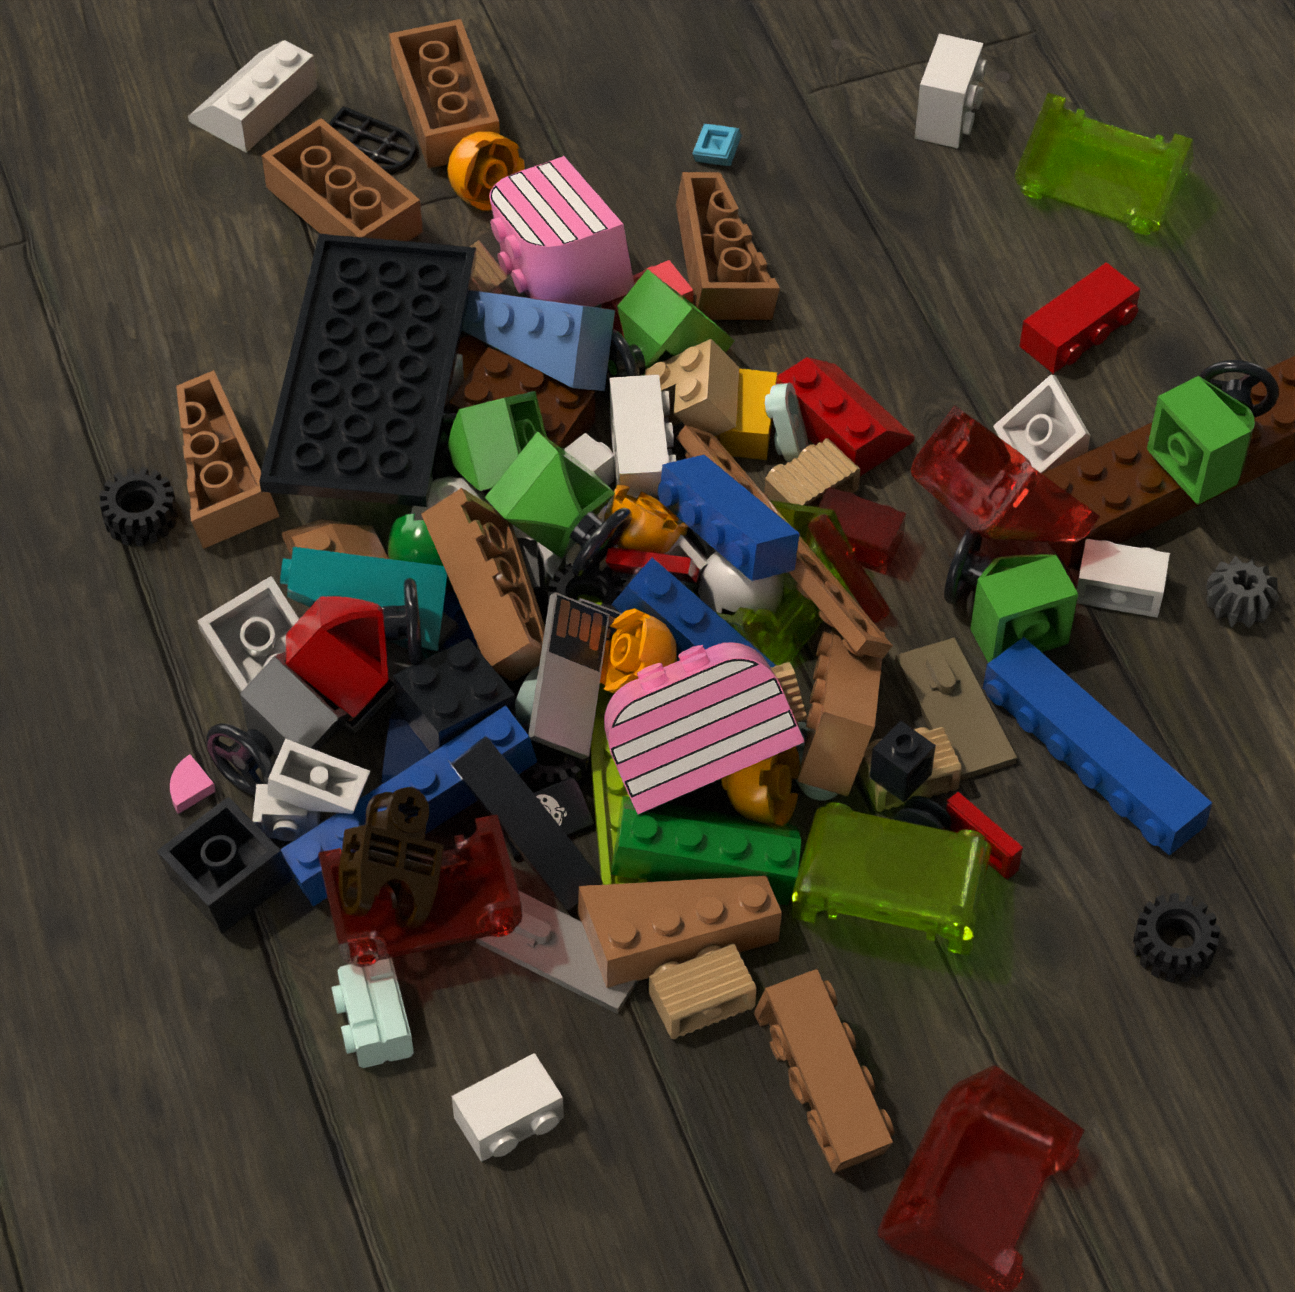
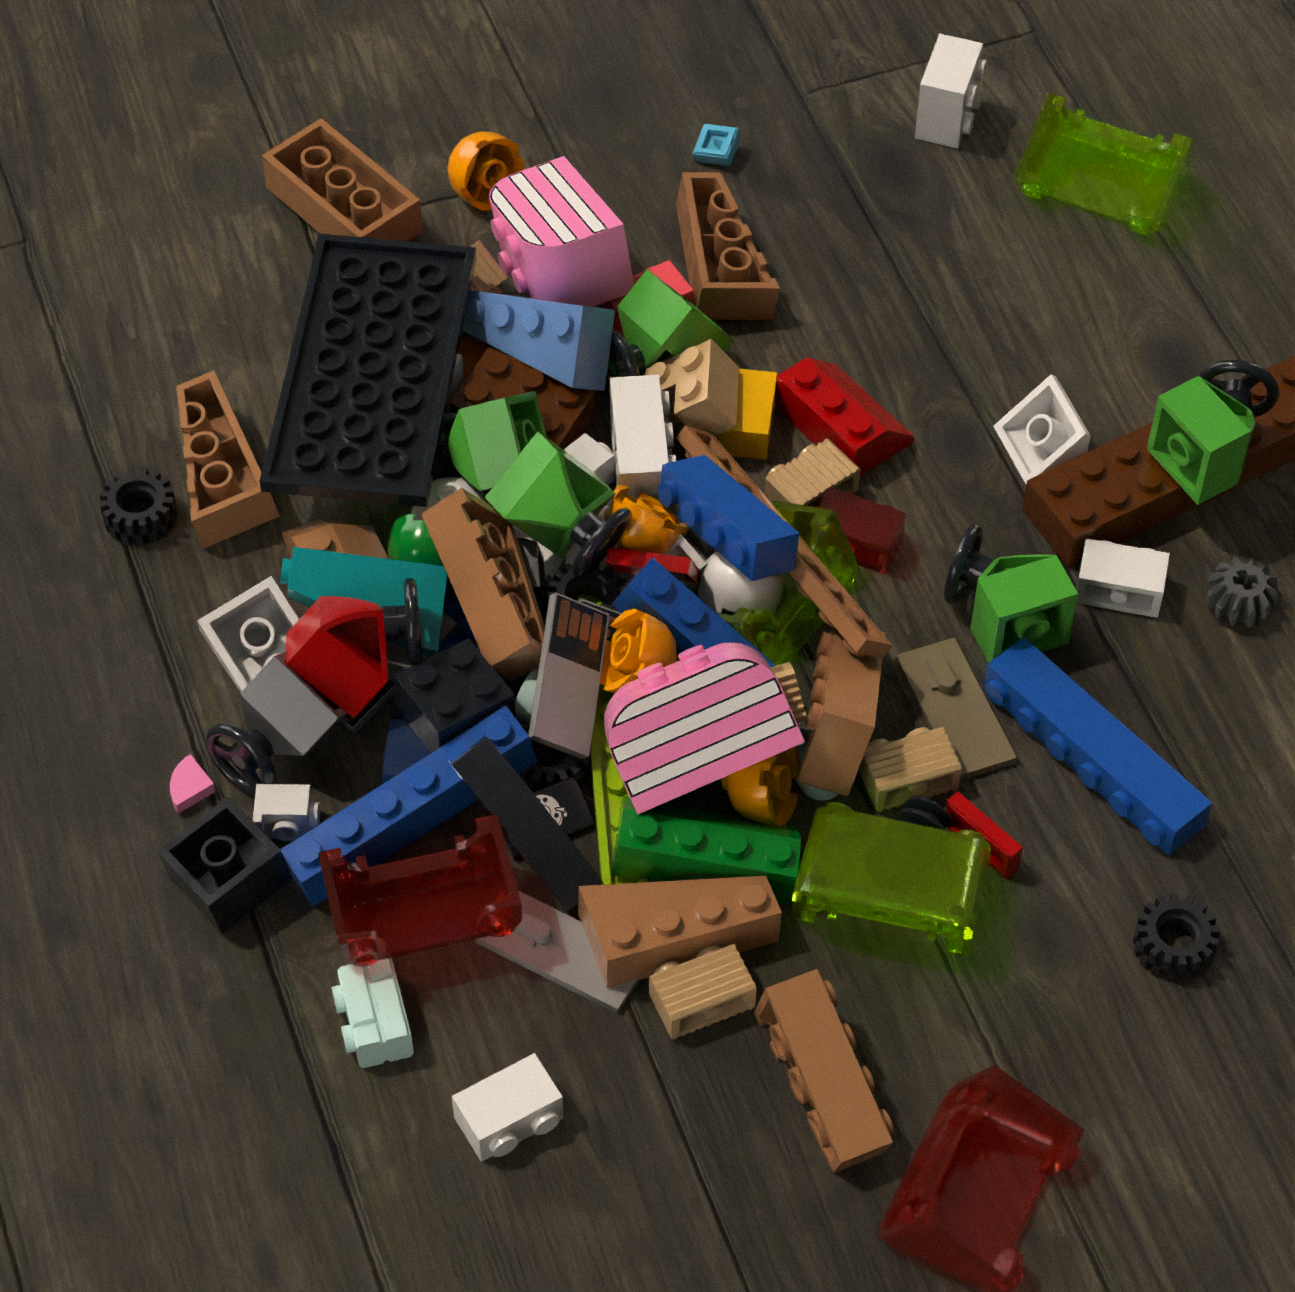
(258, 96): white slope -> none
(316, 780): white slope -> none
(386, 142): black window -> none
(391, 856): dark brown piece -> none
(441, 87): medium nougat brick -> none
(786, 413): light aqua plate -> none
(849, 568): clear red axle -> none
(902, 761): black brick -> none
(996, 486): clear red windscreen -> none
(1080, 318): red brick -> none

